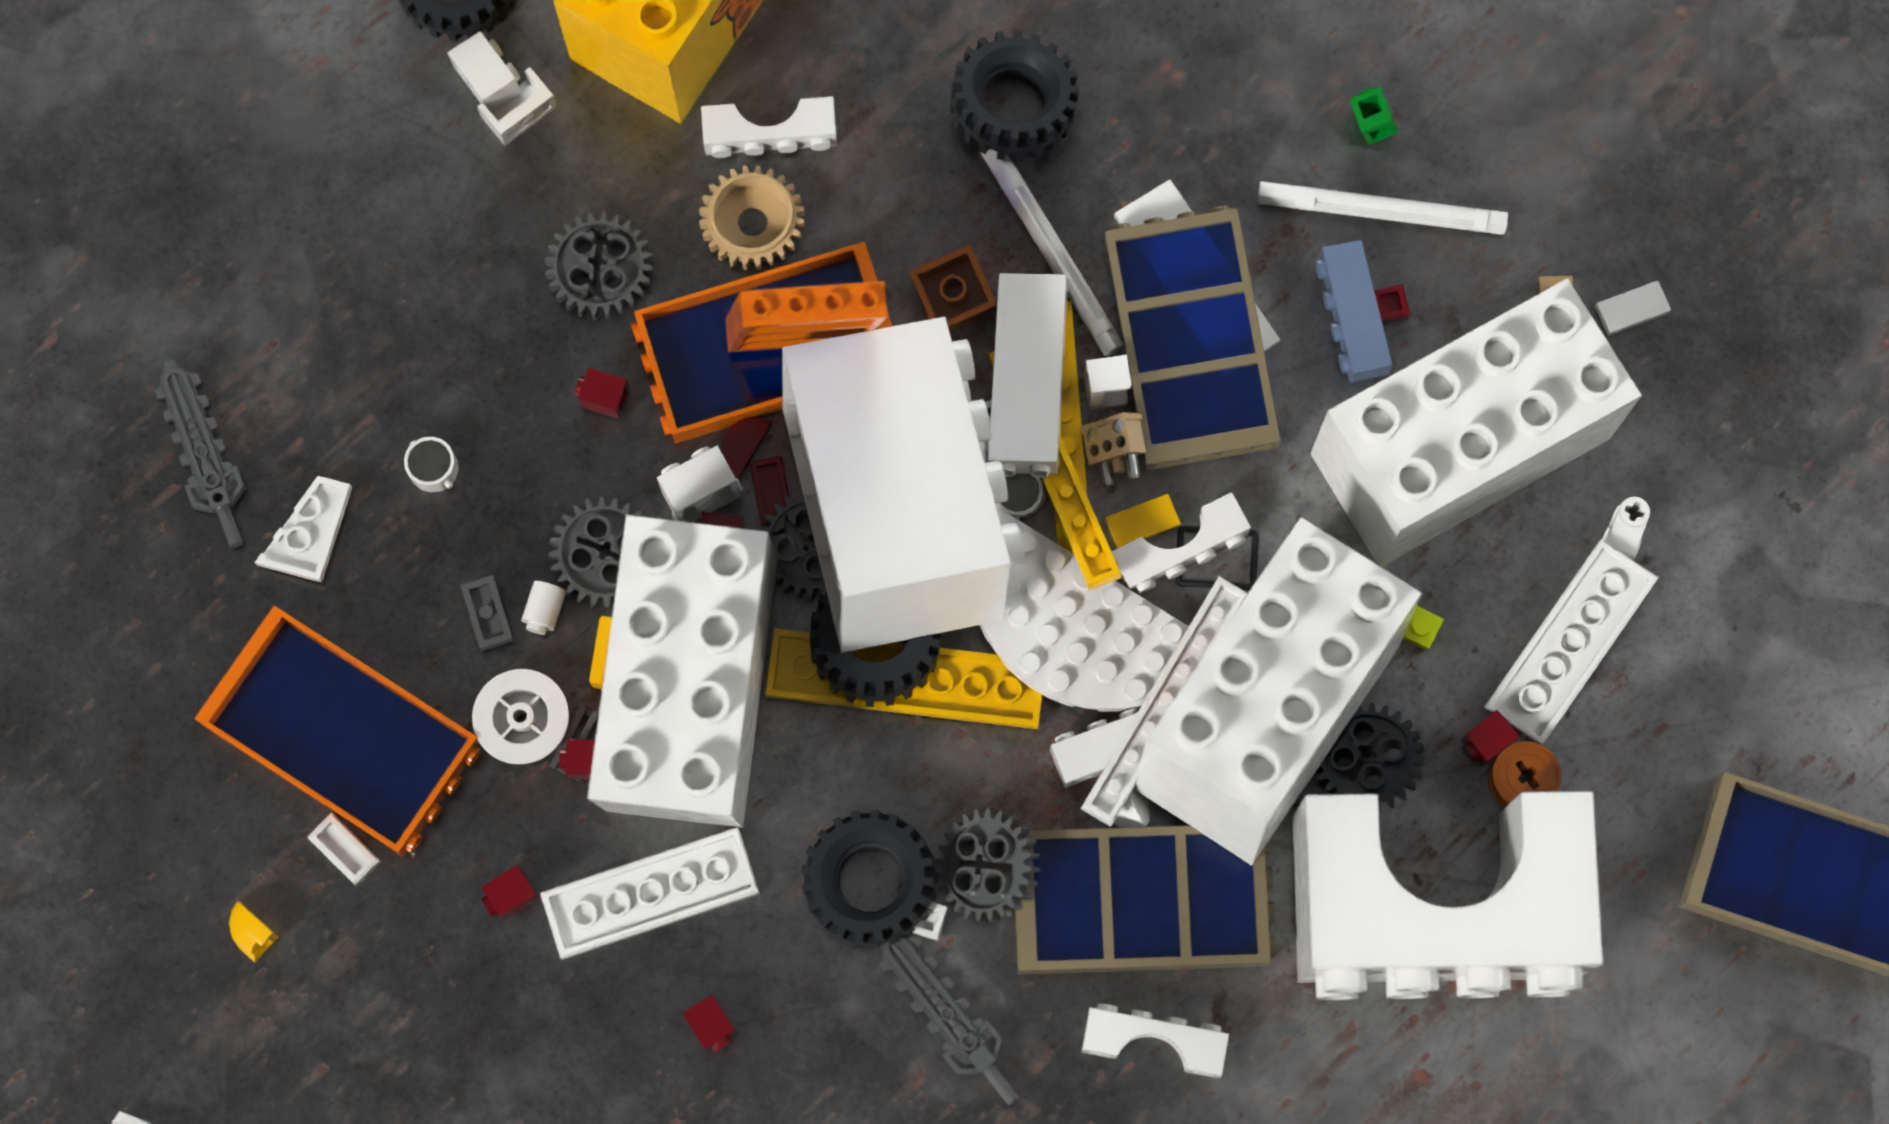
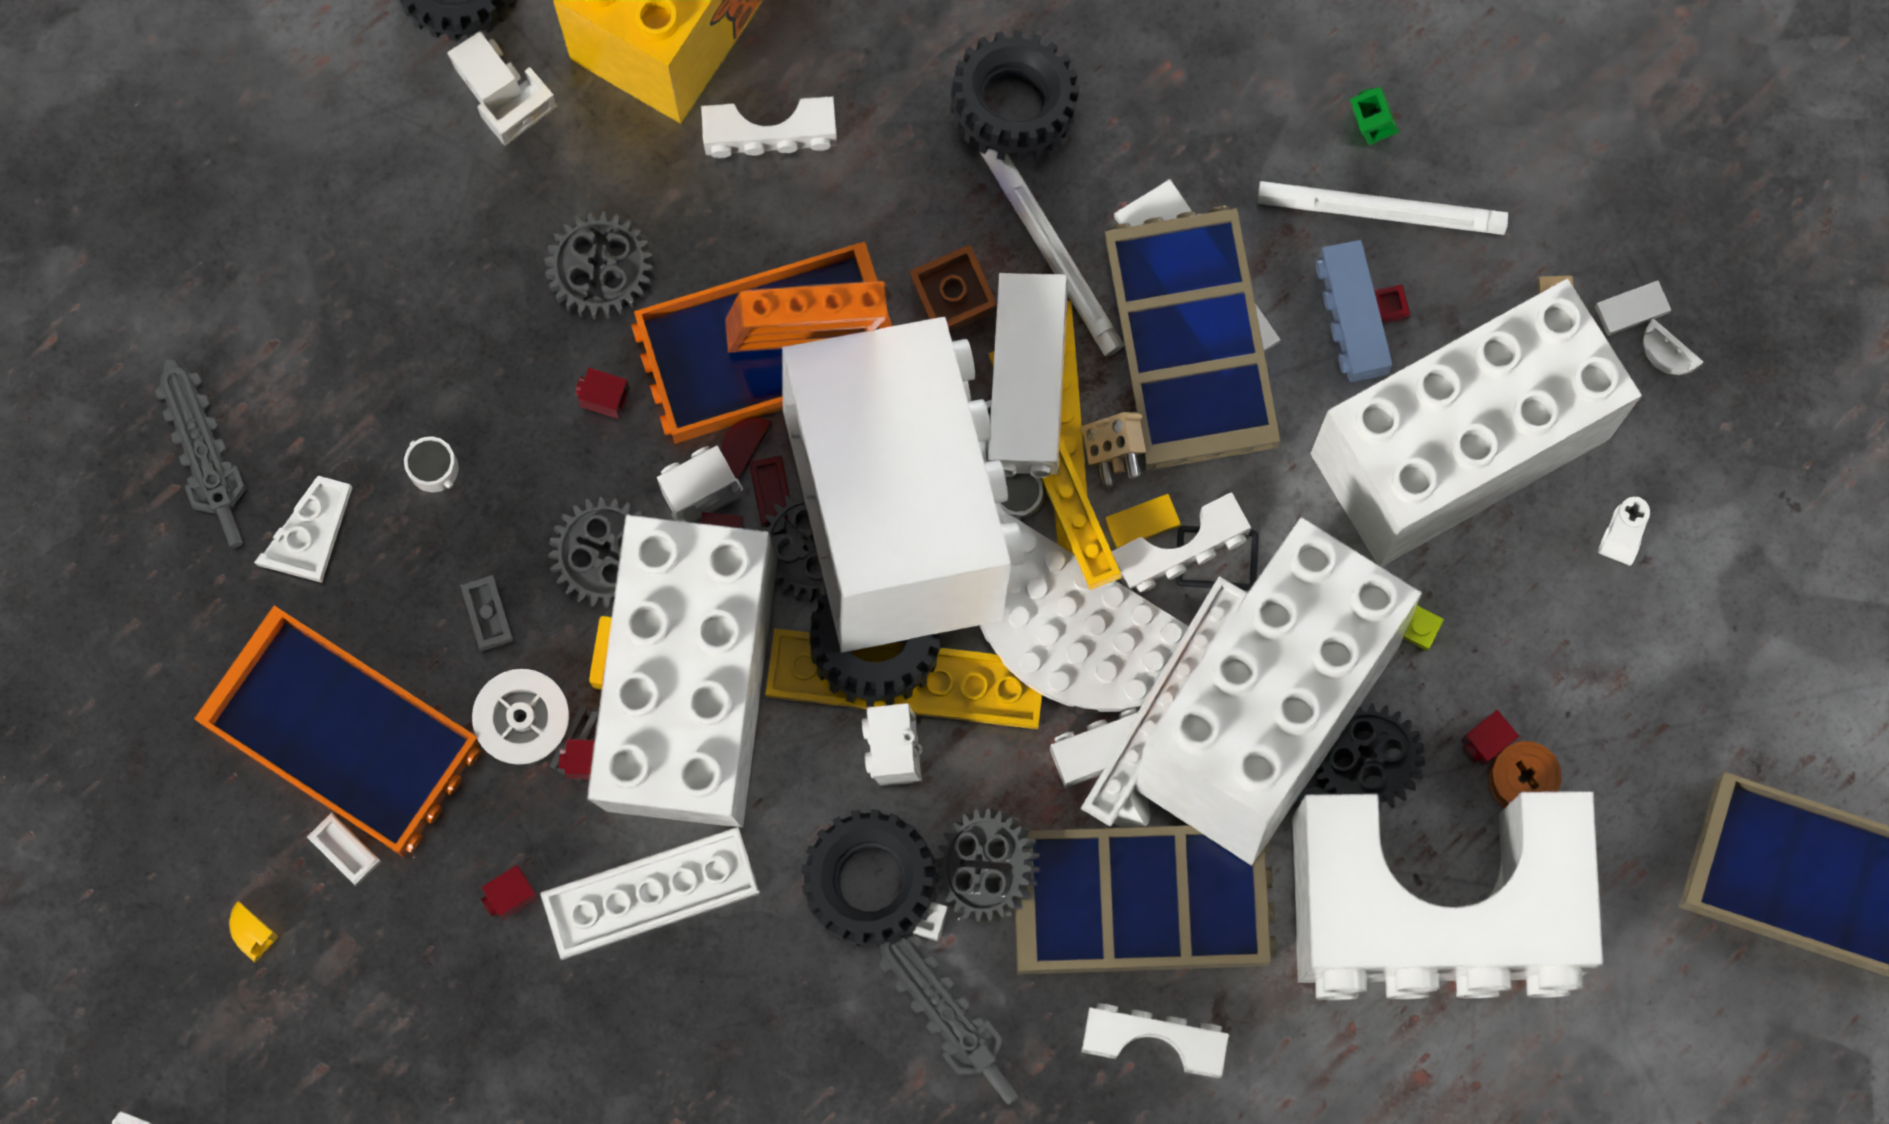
(543, 607): white brick -> none
(710, 1024): dark red brick -> none
(751, 192): tan gear -> none
(892, 743): none -> white brick
(1107, 382): white panel -> none
(1571, 642): white tile -> none
(1667, 351): none -> white tile

